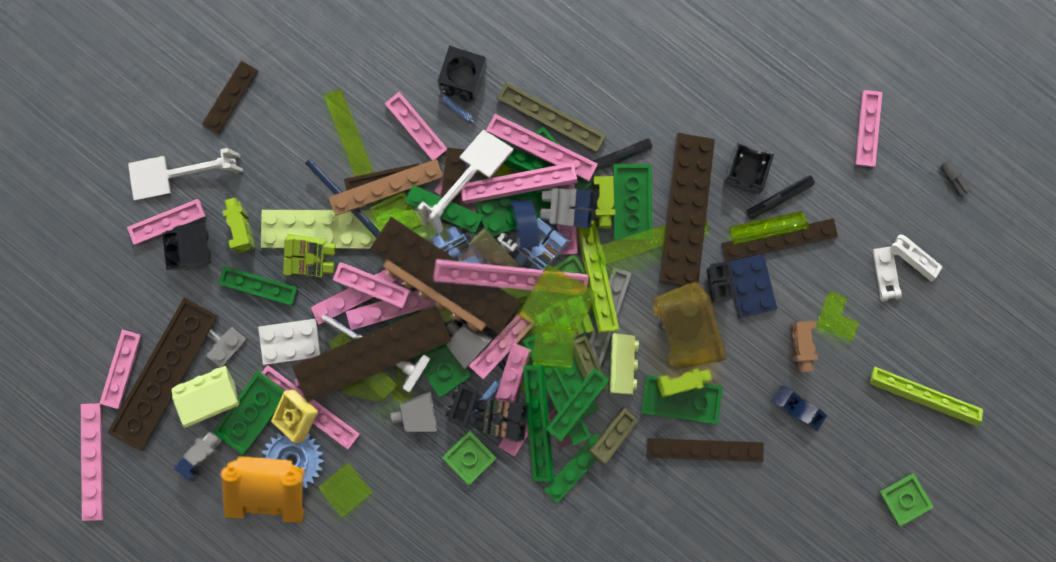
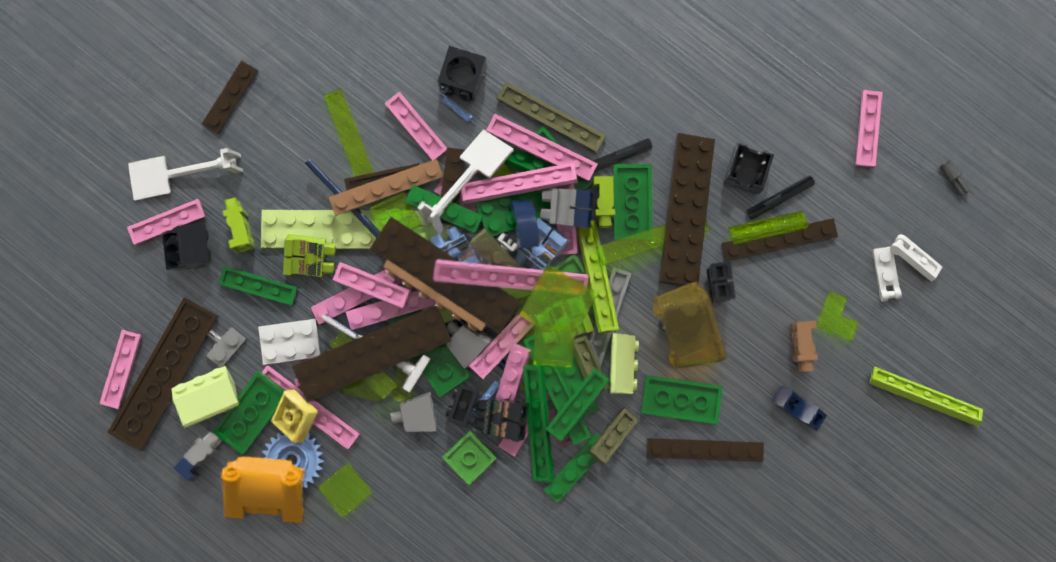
(92, 462): bright pink plate -> none
(690, 380): lime hips -> none
(752, 286): dark blue plate -> none
(906, 499): bright green plate -> none

